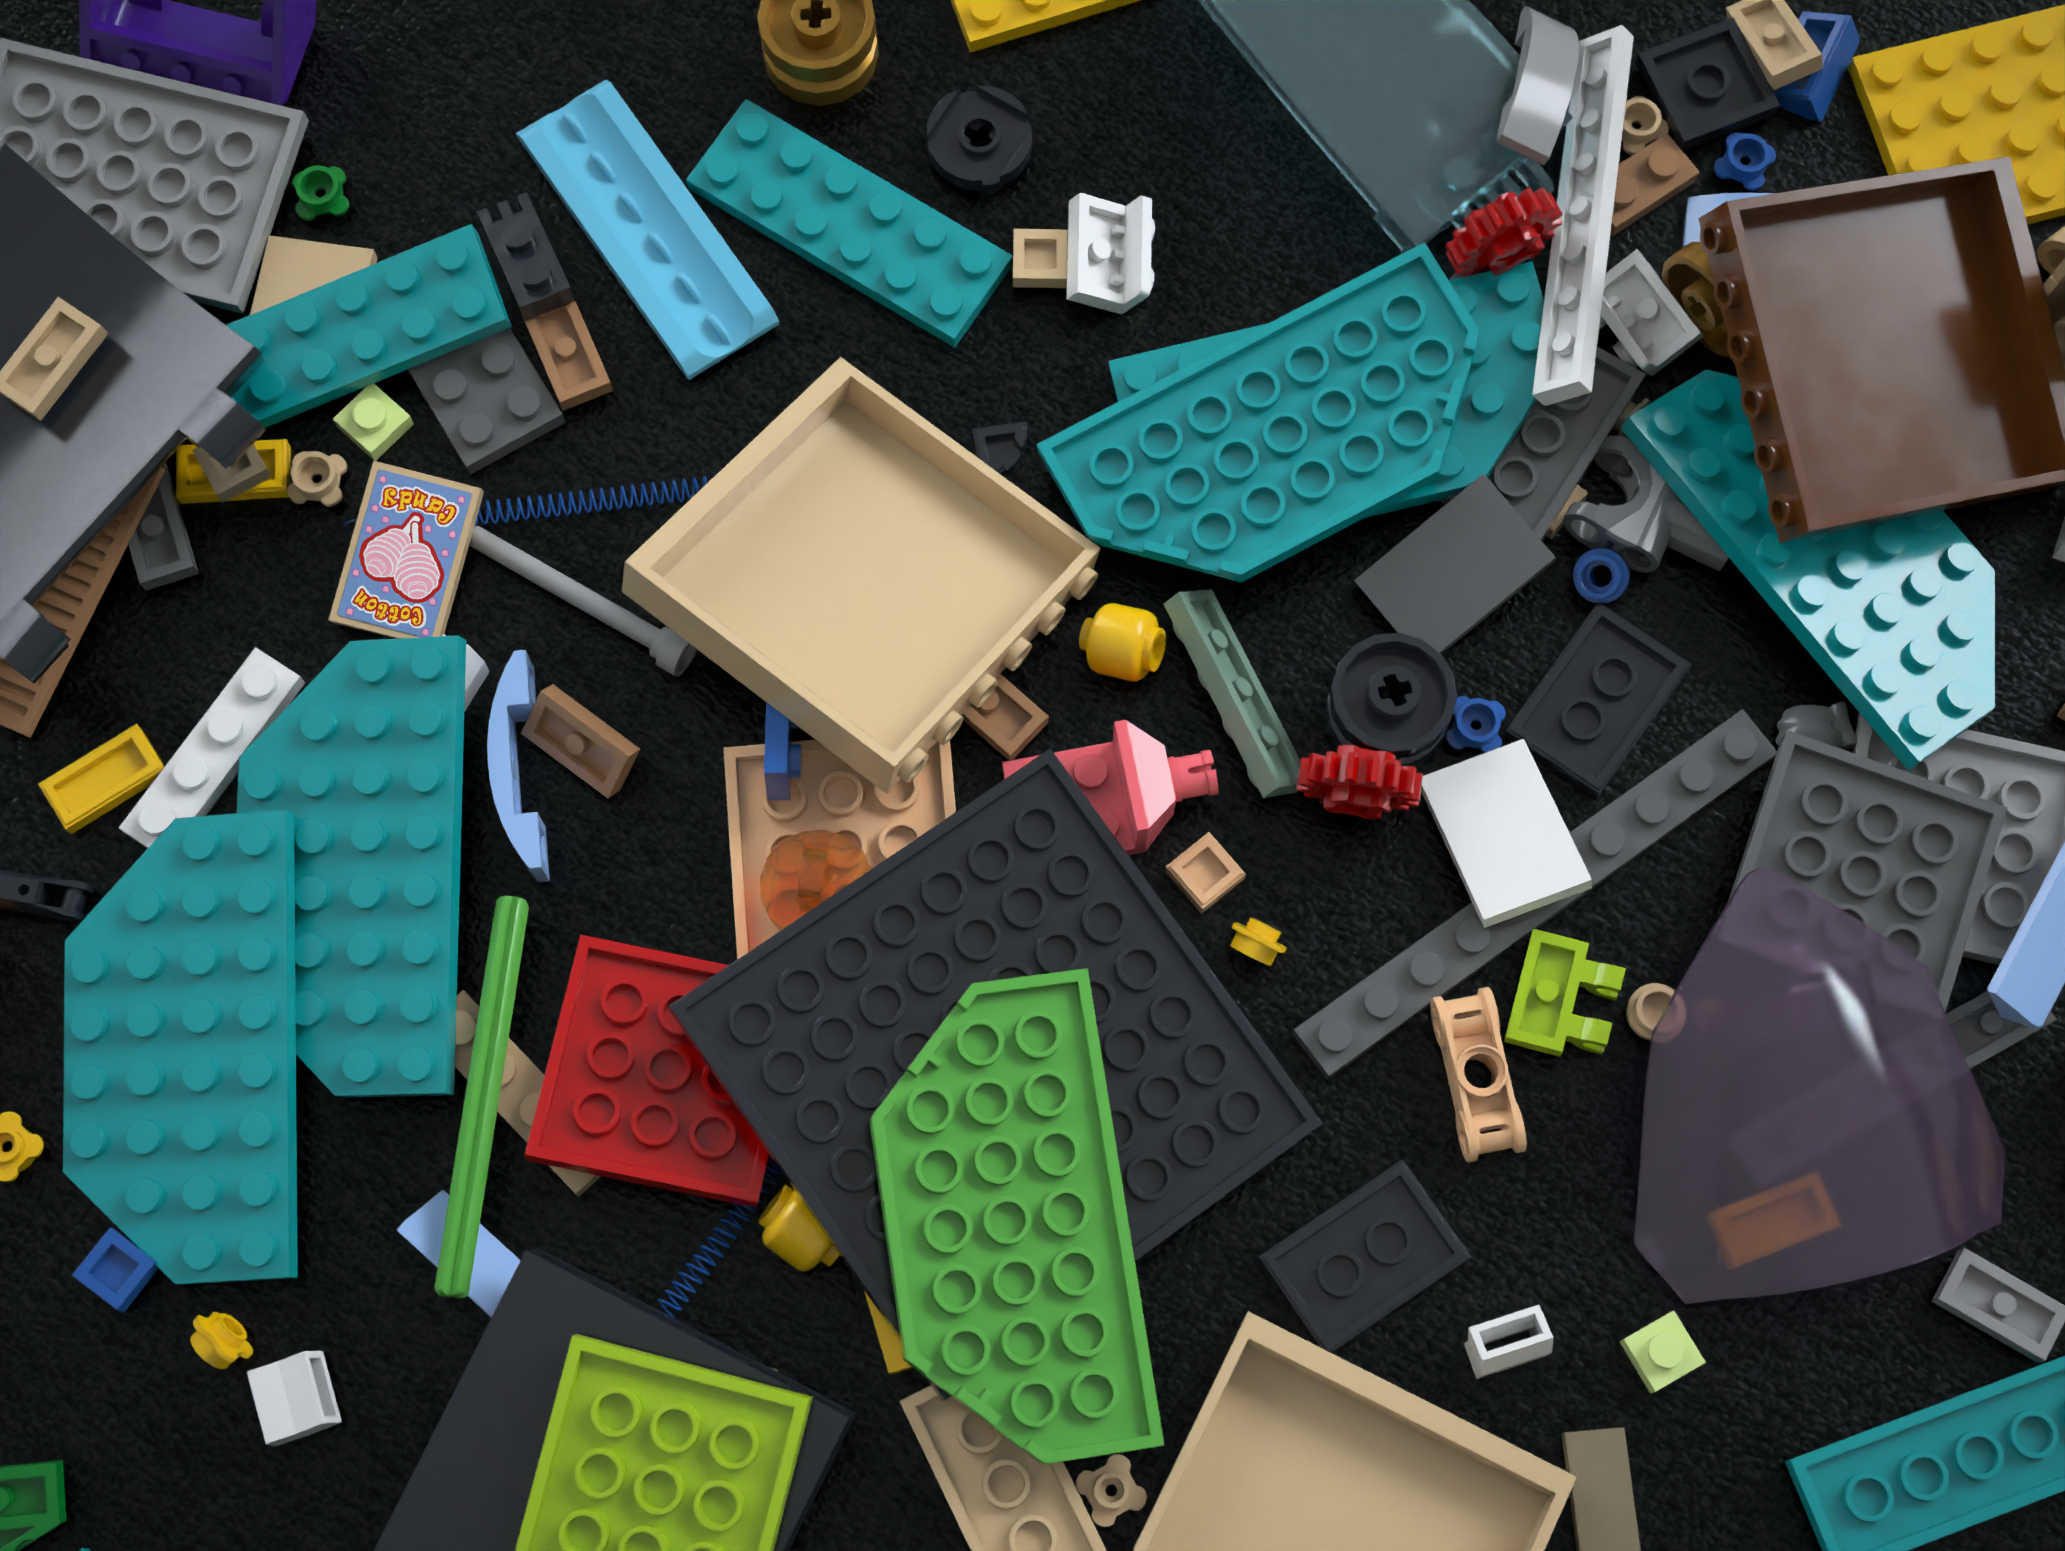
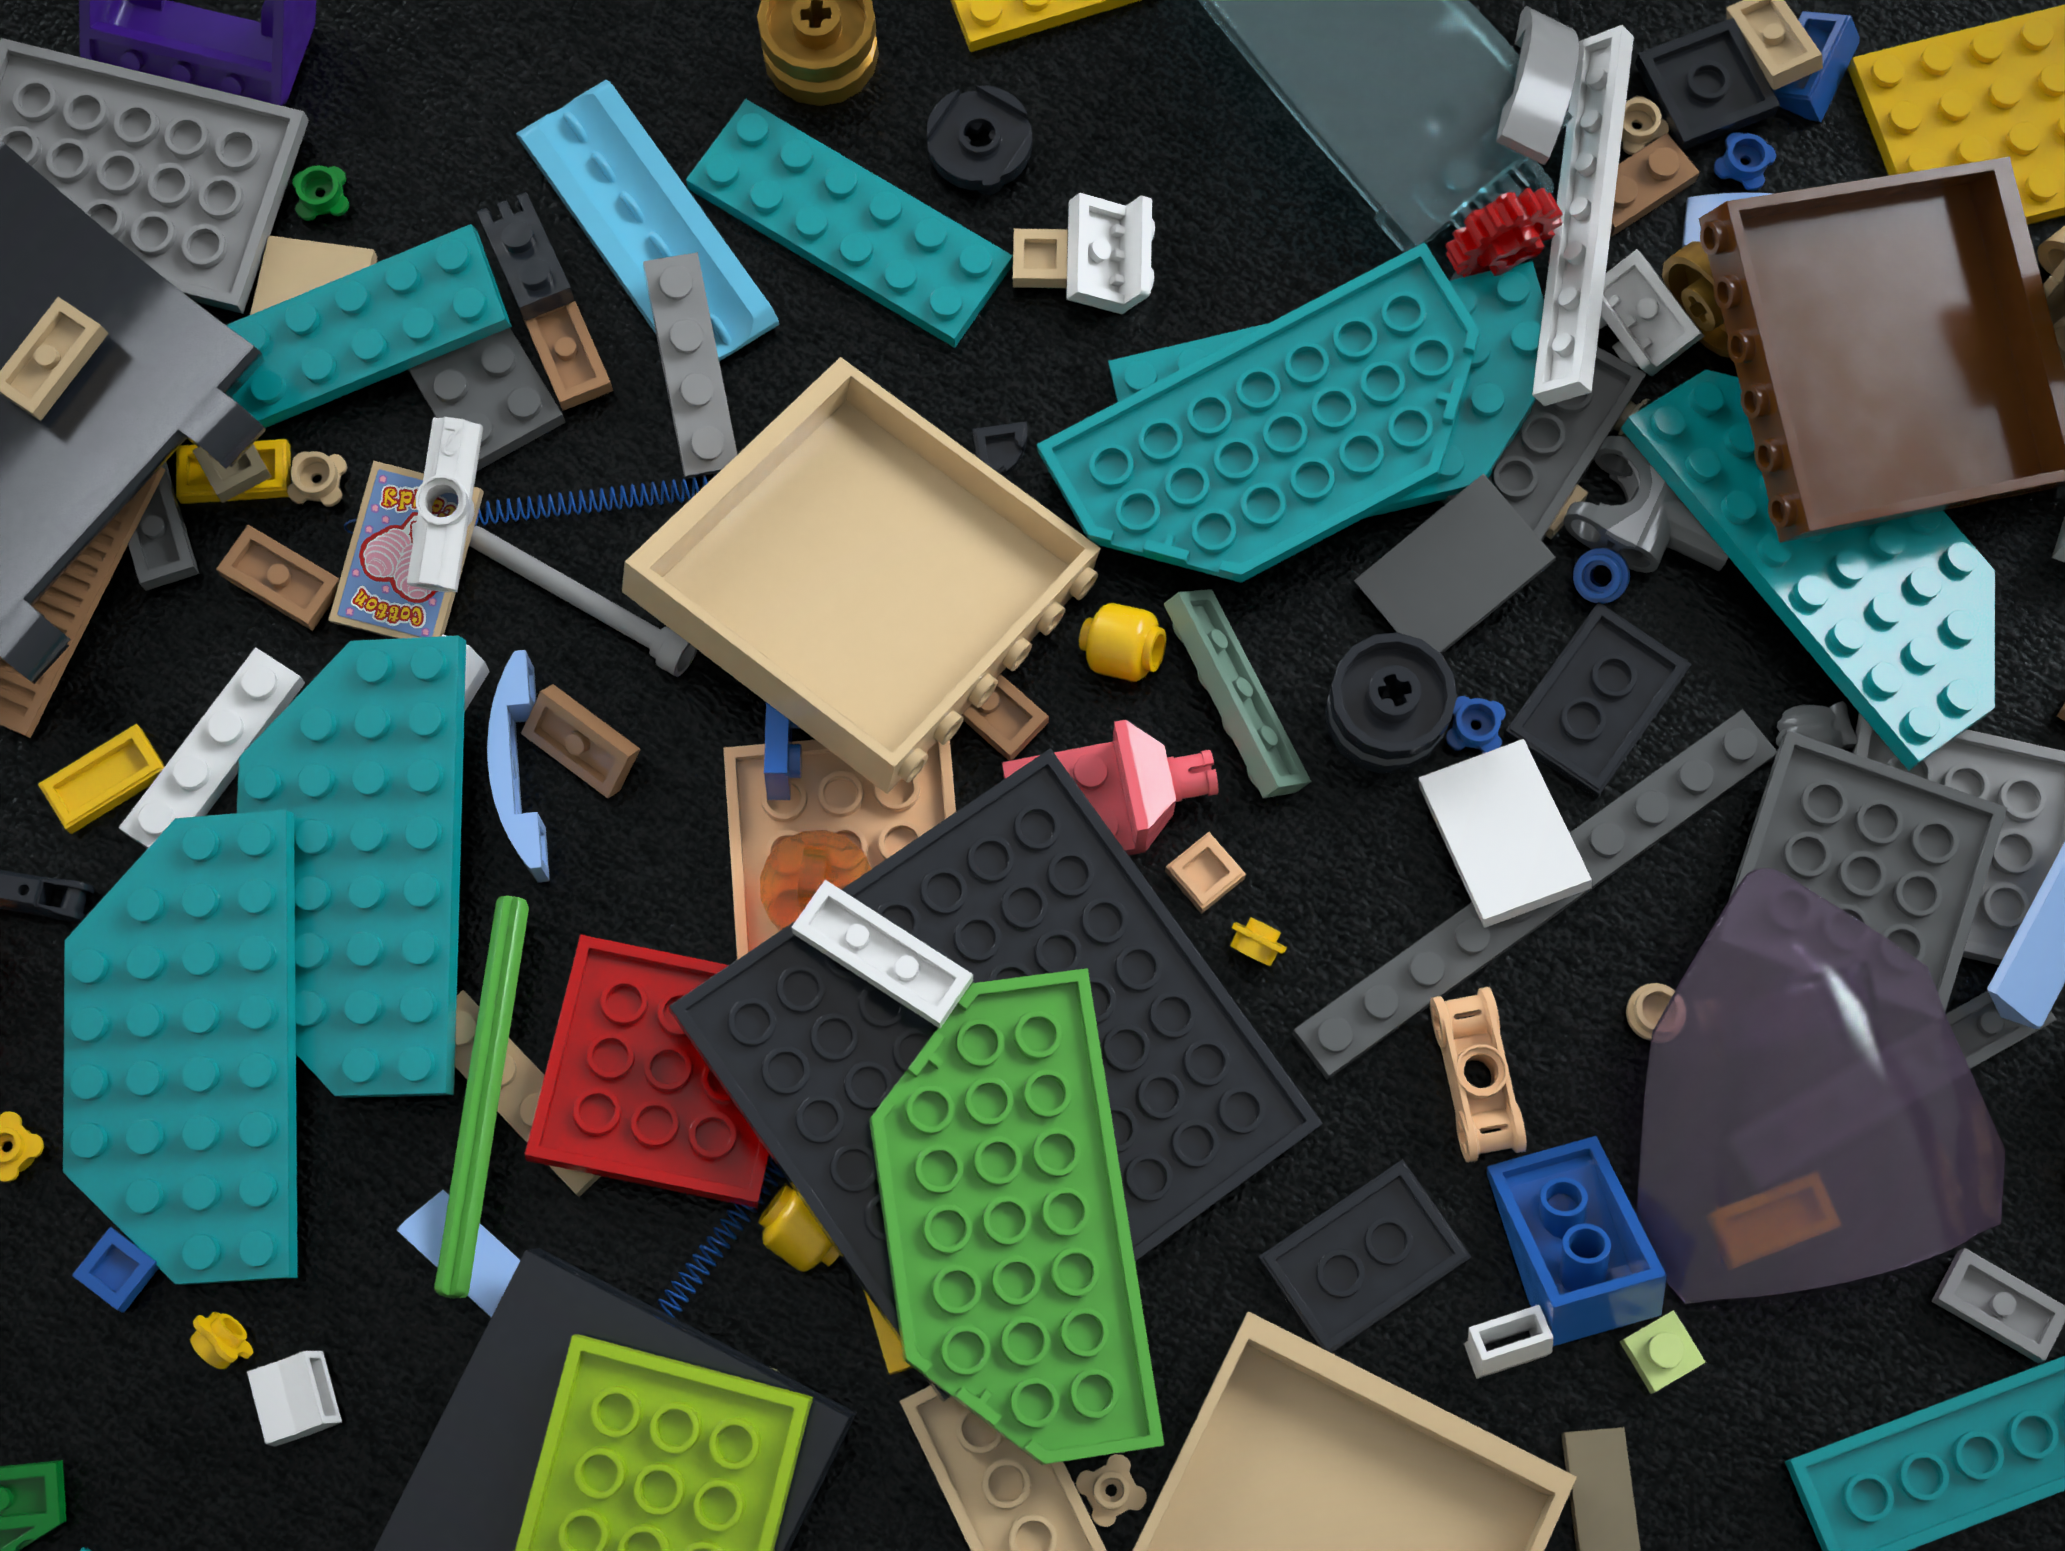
(279, 577): none -> medium nougat plate
(373, 421): yellowish green plate -> none
(448, 469): none -> white piece
(690, 364): none -> light grey plate
(882, 954): none -> white plate
(1359, 782): red gear -> none
(1547, 994): lime plate -> none
(1577, 1240): none -> blue slope

